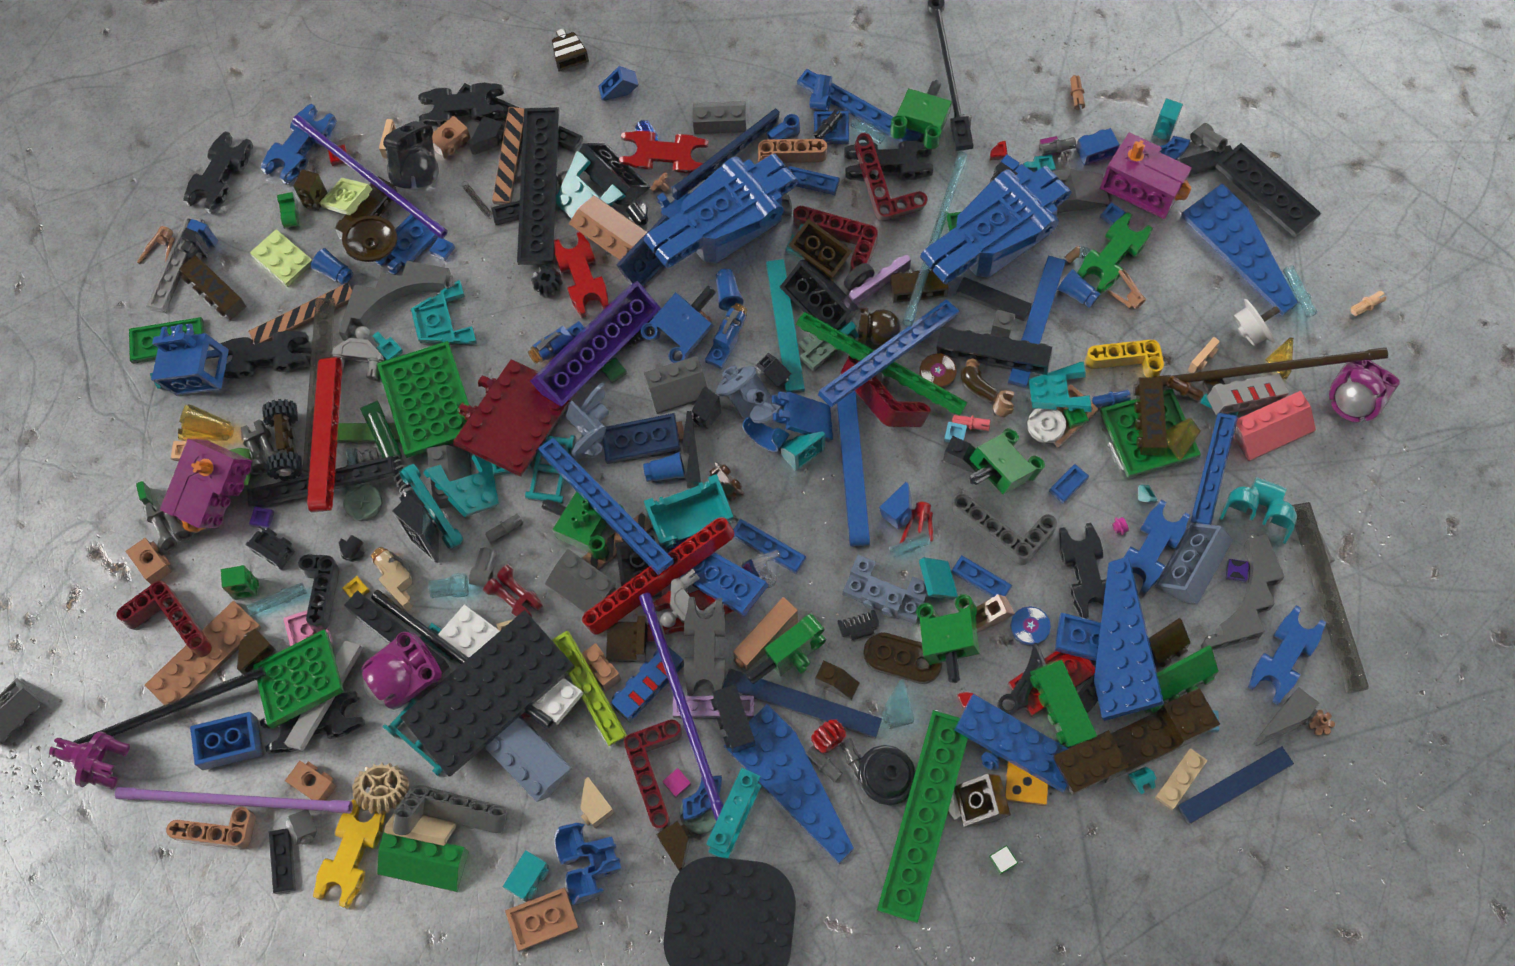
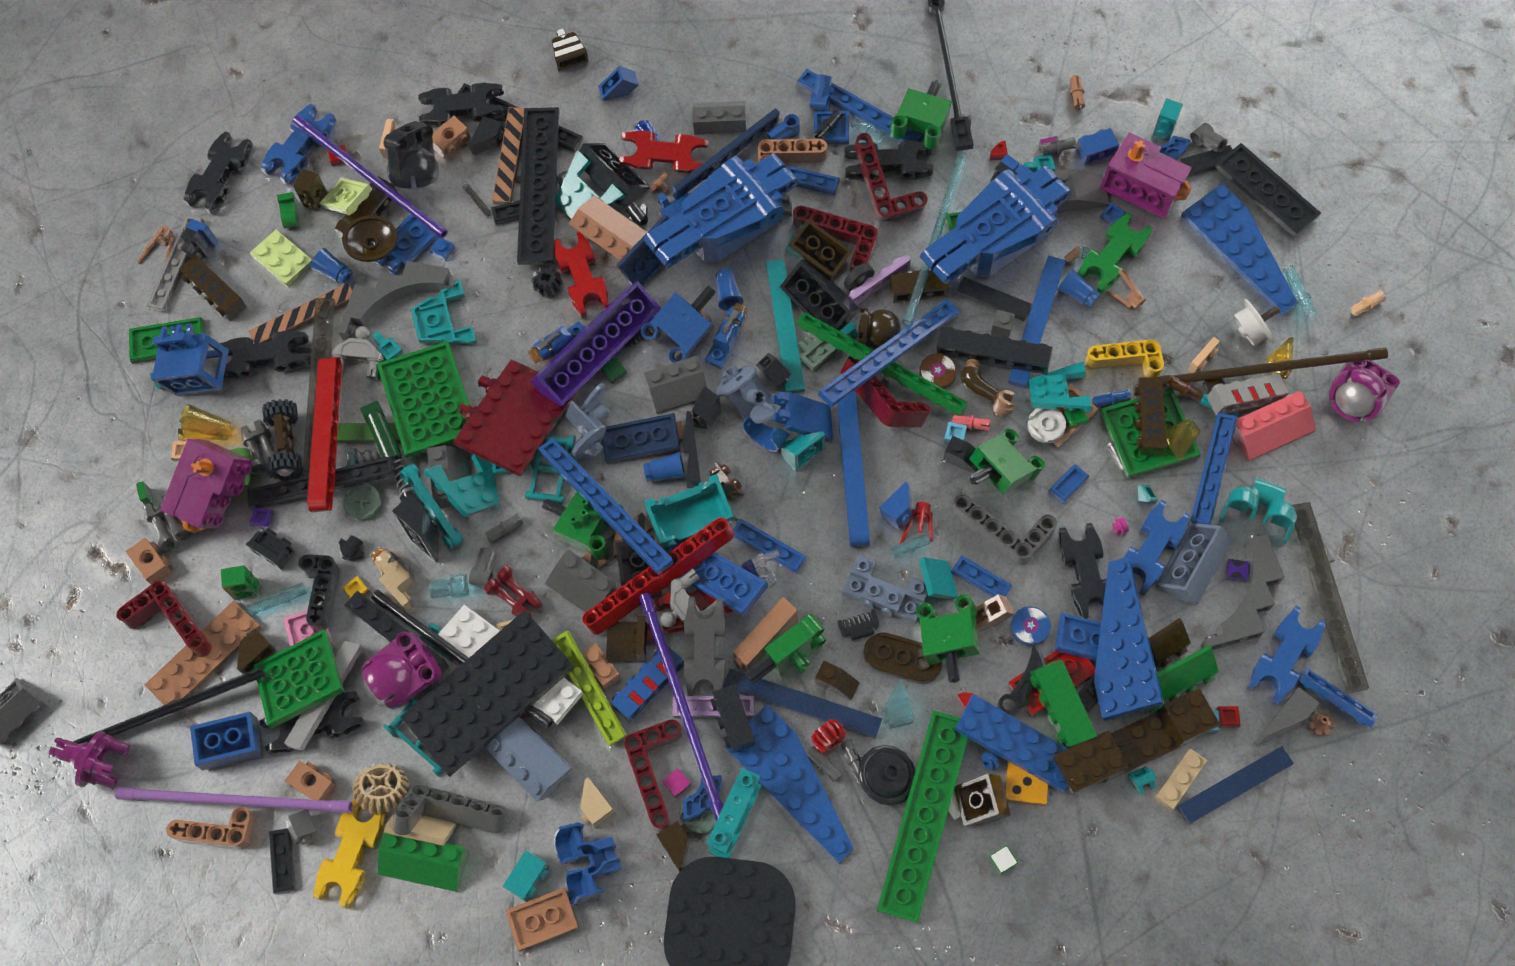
(1228, 716): none -> red tile
(1342, 700): none -> blue plate

